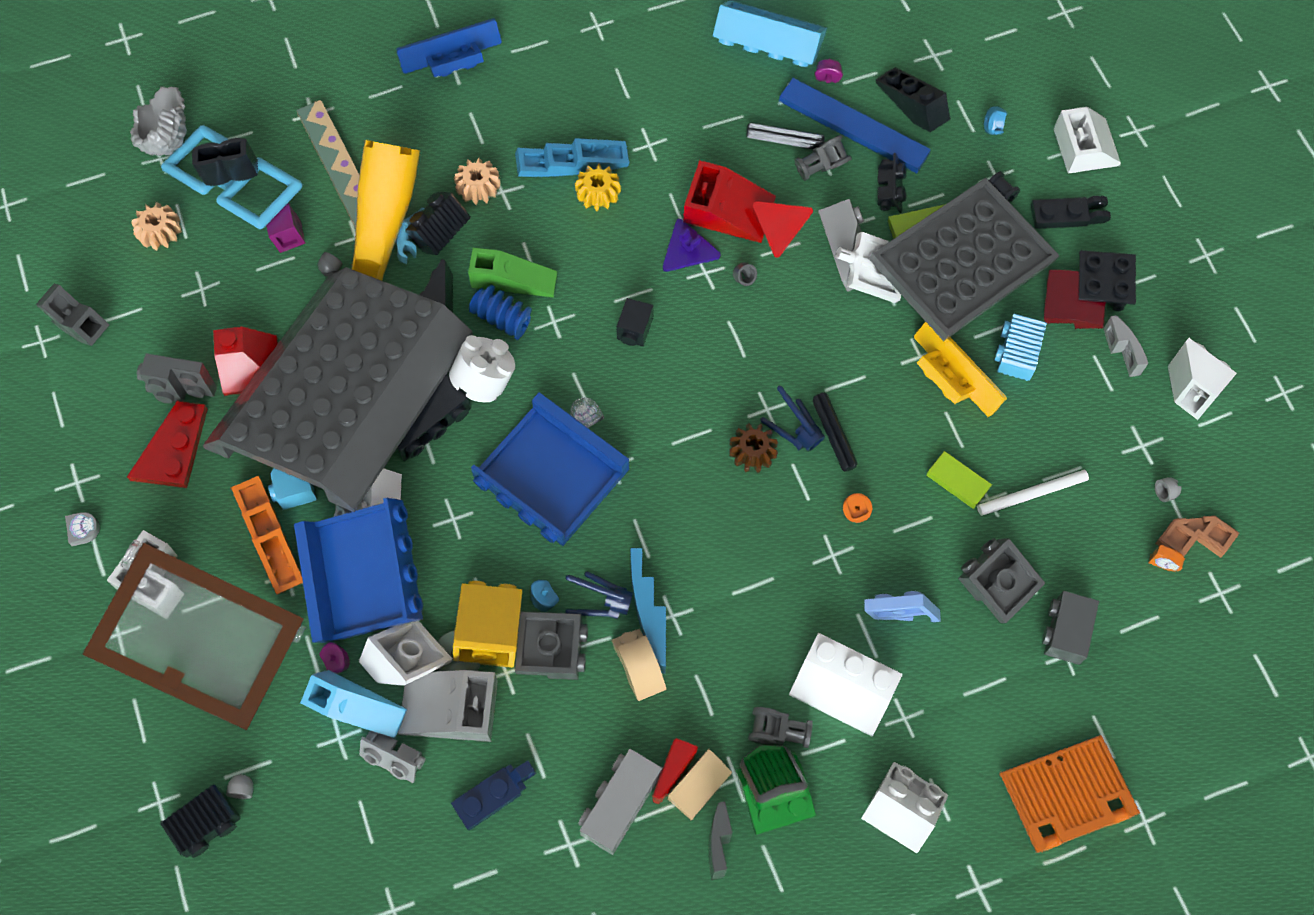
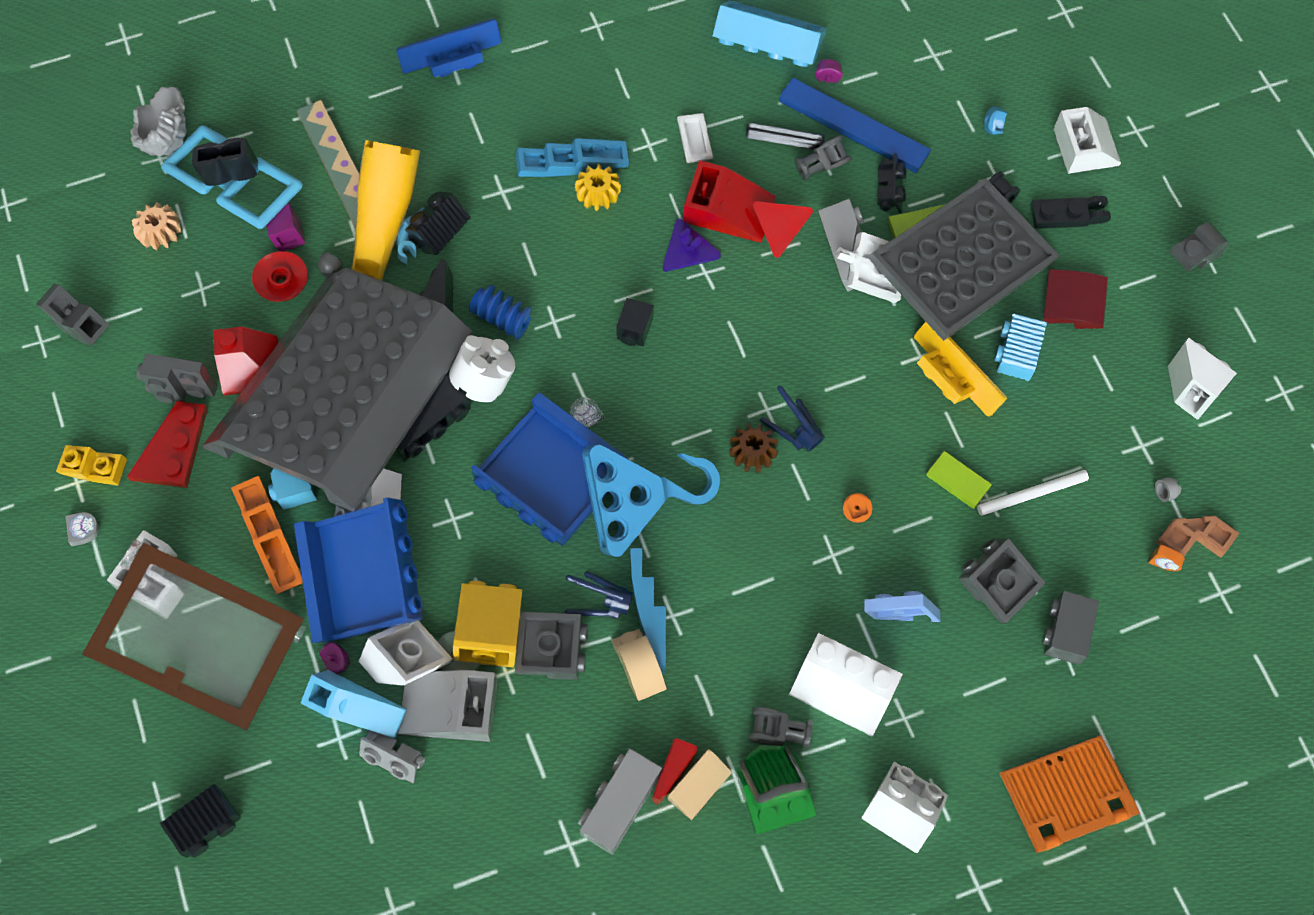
(91, 465): none -> yellow slope
(240, 787): light grey hinge -> none
(276, 267): none -> red dish
(477, 181): light nougat gear -> none
(492, 794): dark blue hinge -> none
(510, 273): bright green slope -> none
(543, 595): dark azure piece -> none
(654, 490): none -> dark azure piece
(695, 138): none -> white tile
(719, 835): dark grey slope -> none
(748, 271): dark grey hinge -> none
(834, 432): black axle -> none
(916, 99): black slope -> none
(1107, 278): black hinge -> none
(1123, 340): light grey slope -> none
(1200, 247): none -> dark grey brick

